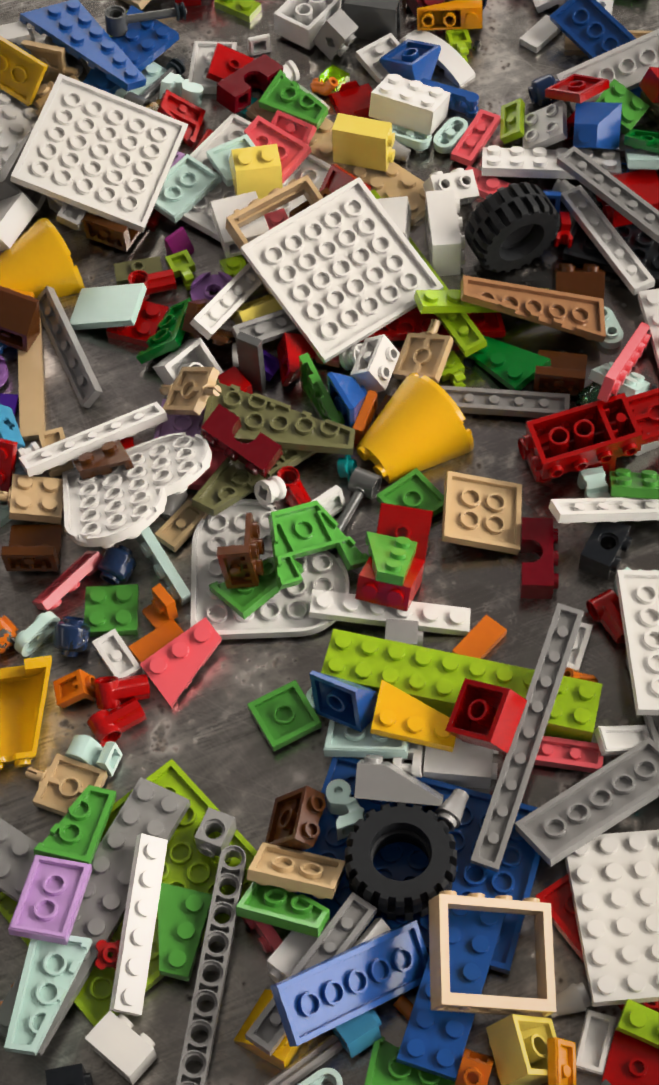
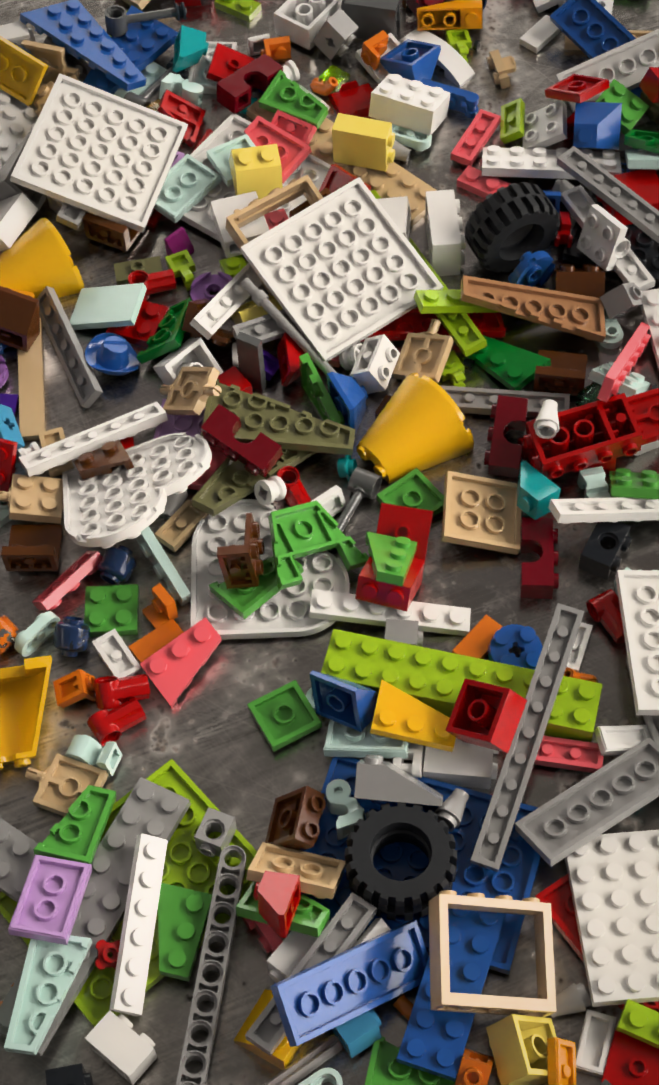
(111, 355): none -> blue hat
(188, 48): none -> teal slope
(262, 299): none -> light grey bar
(277, 48): none -> orange bracket
(278, 900): none -> slope
(365, 415): orange tile -> none
(374, 48): none -> orange bracket
(447, 137): light aqua plate -> none
(458, 179): white brick -> none
(501, 68): none -> tan piece
(509, 415): none -> dark red arch
(515, 635): none -> blue plate
(533, 269): none -> blue plate
(535, 491): none -> teal slope
(537, 90): dark blue head -> none
(547, 421): none -> white cone
(603, 238): none -> white plate
(622, 300): none -> light grey brick

